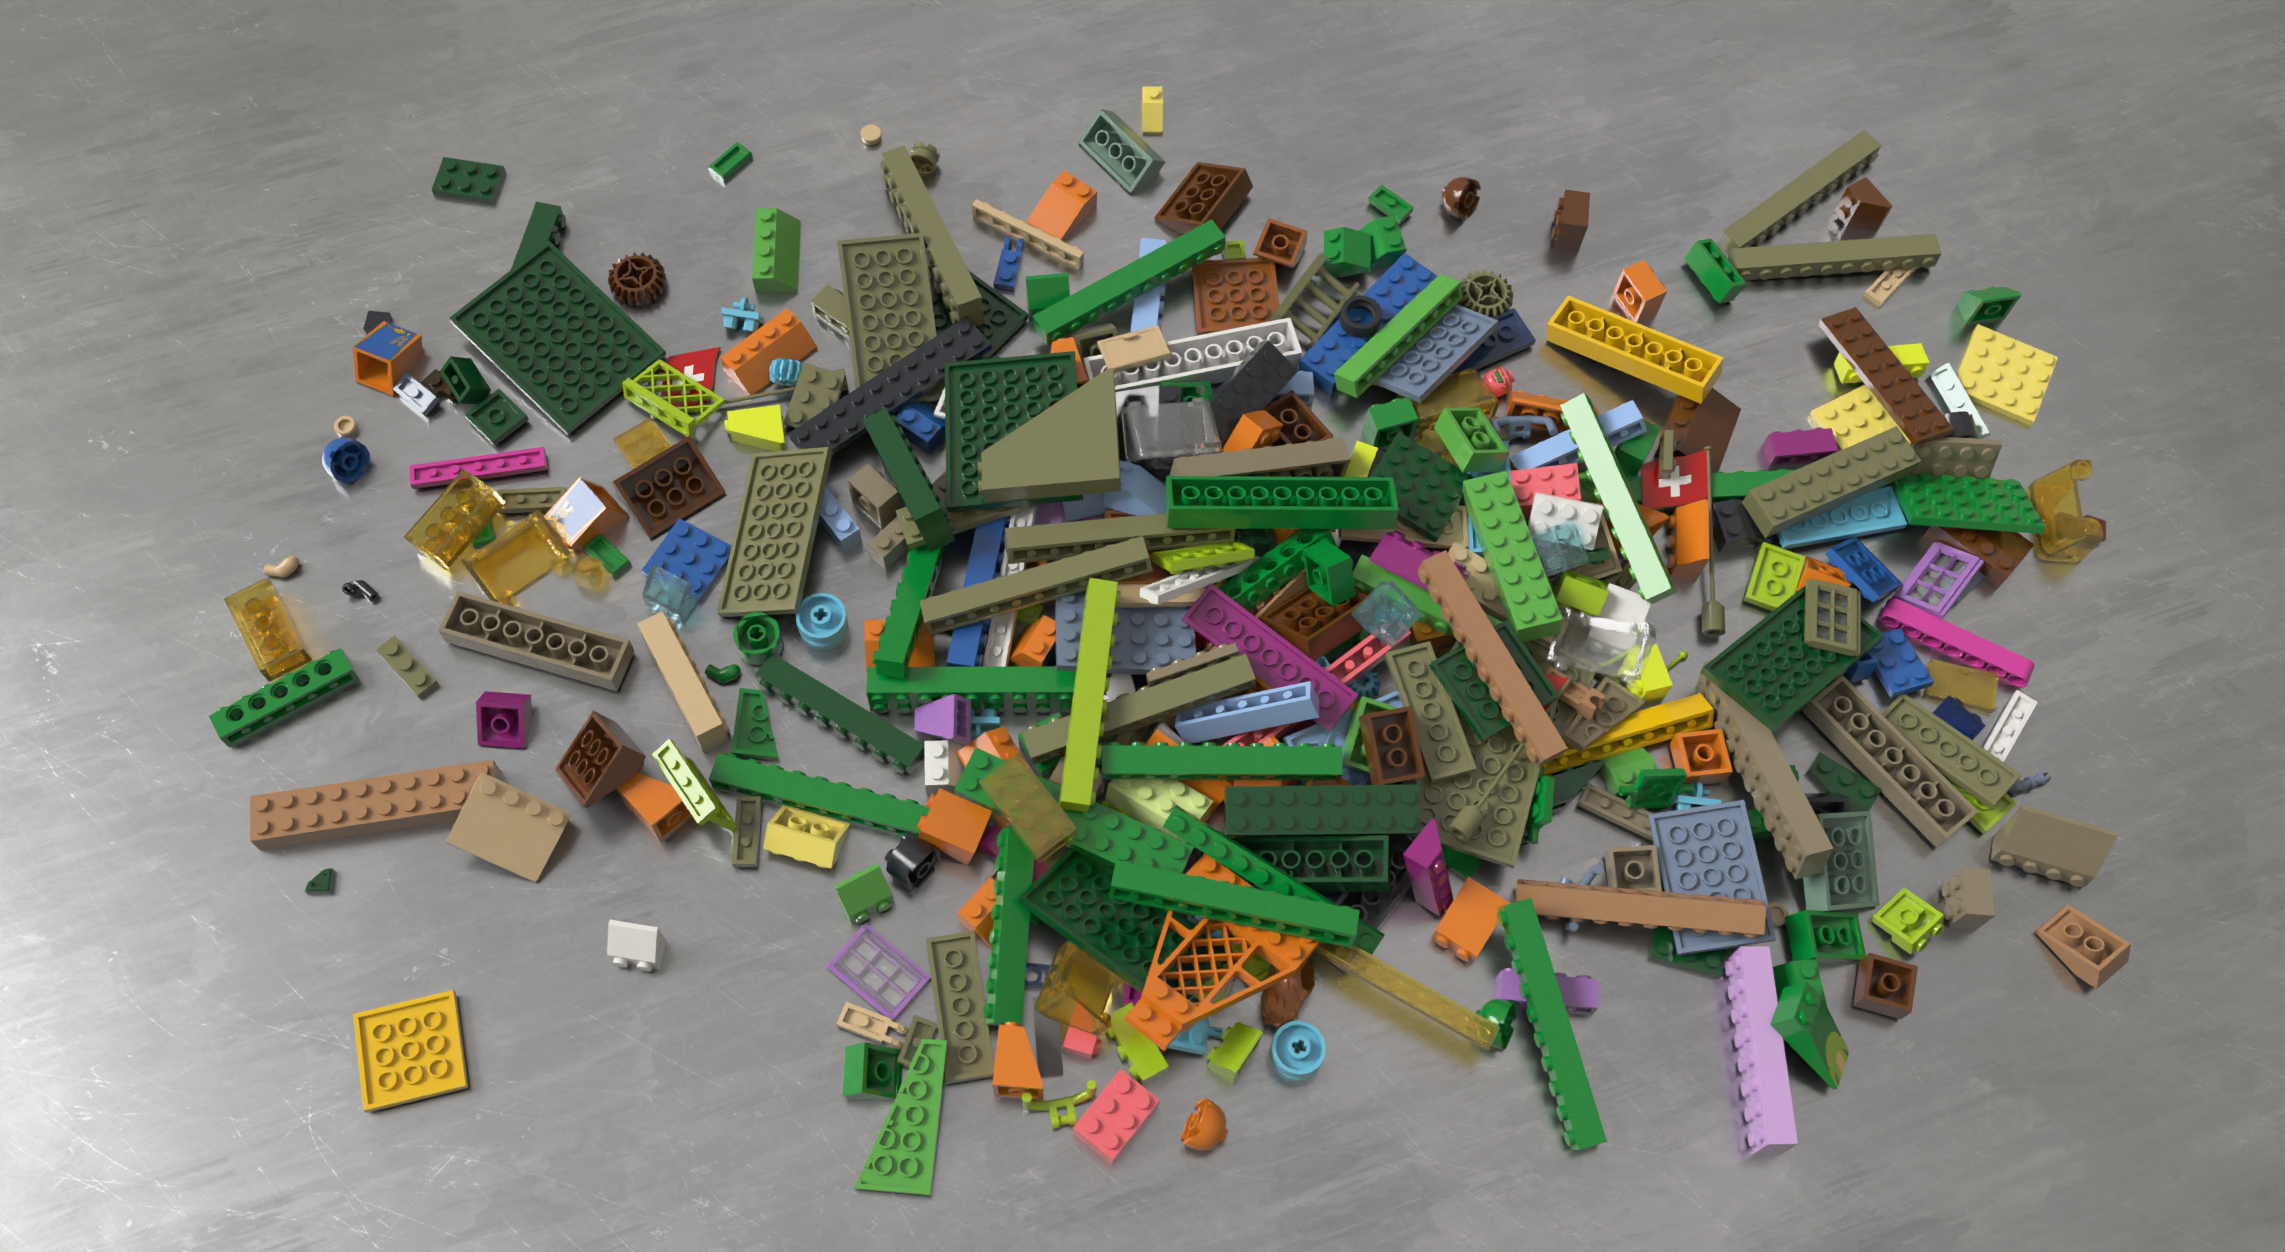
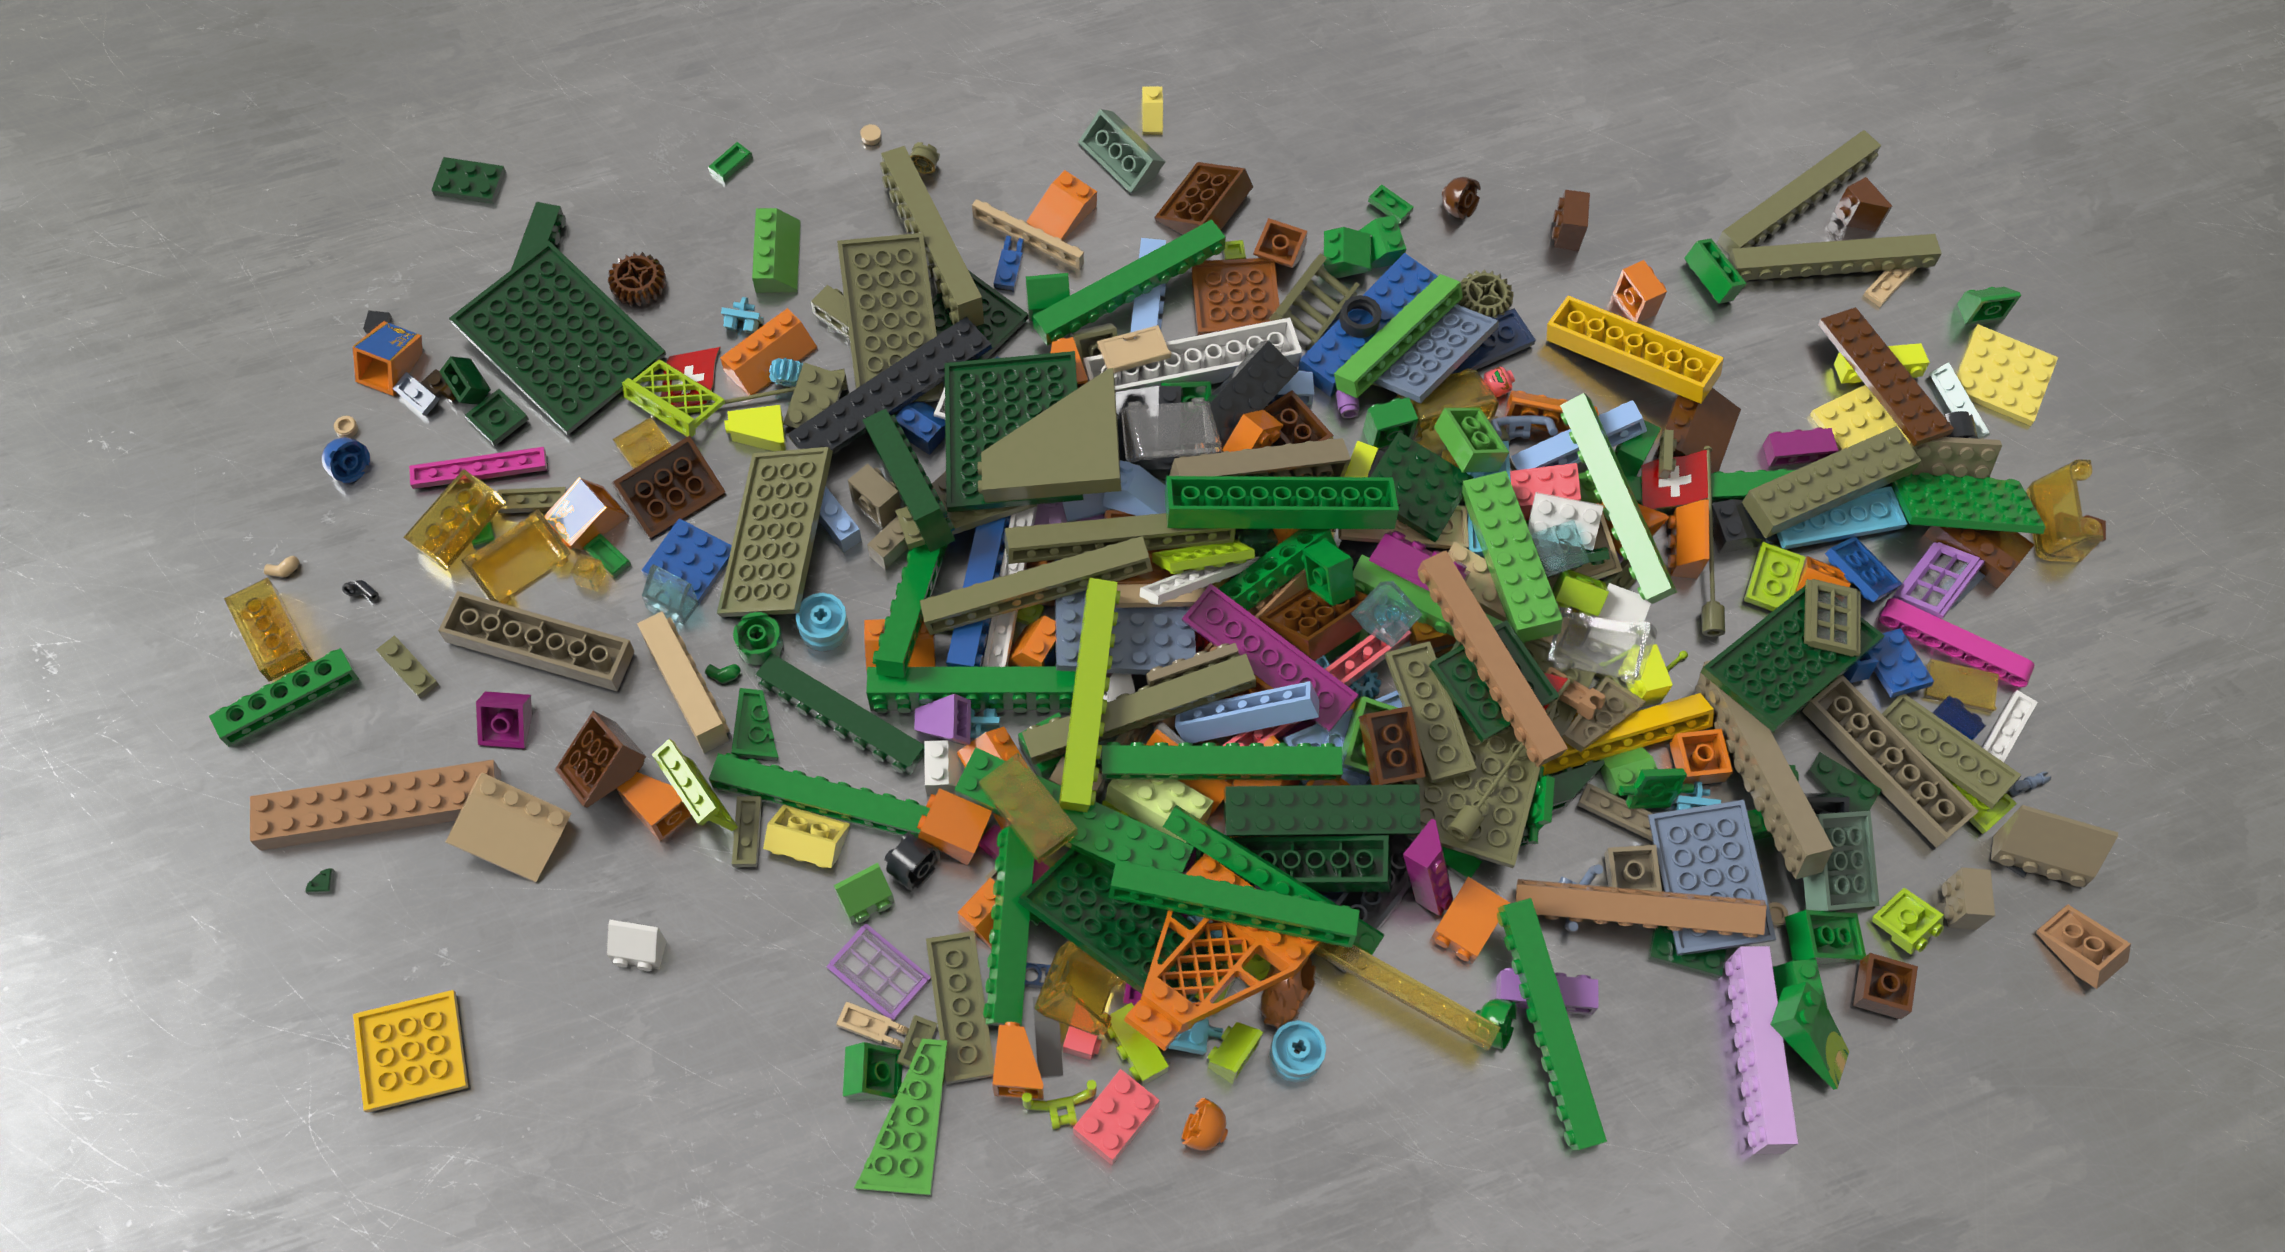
(1347, 404): none -> medium lavender brick

